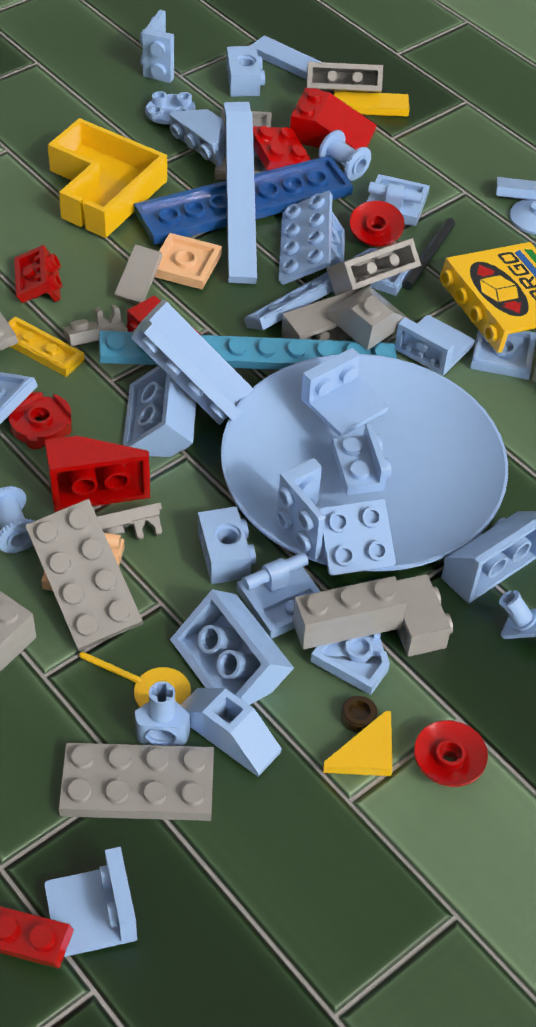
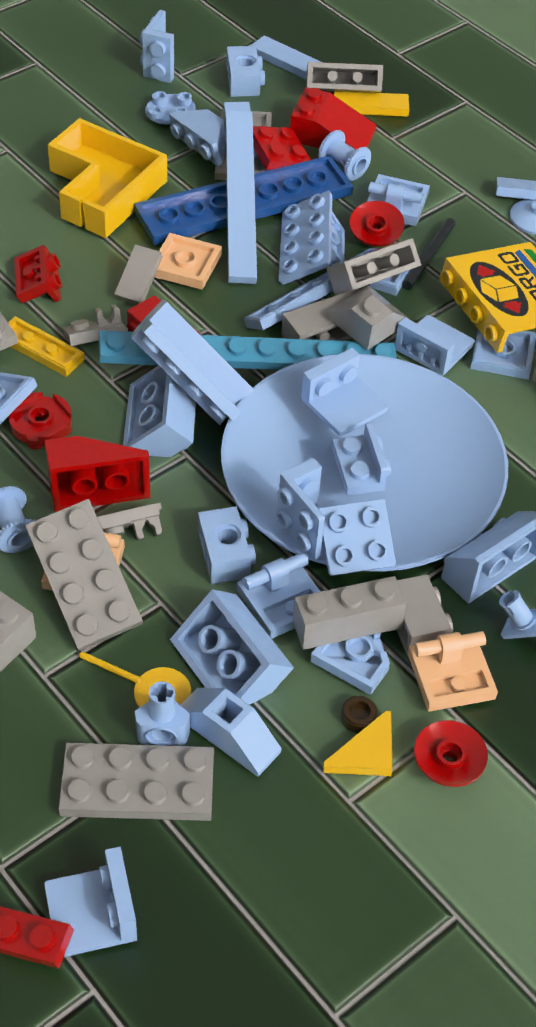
(452, 670): none -> light nougat plate

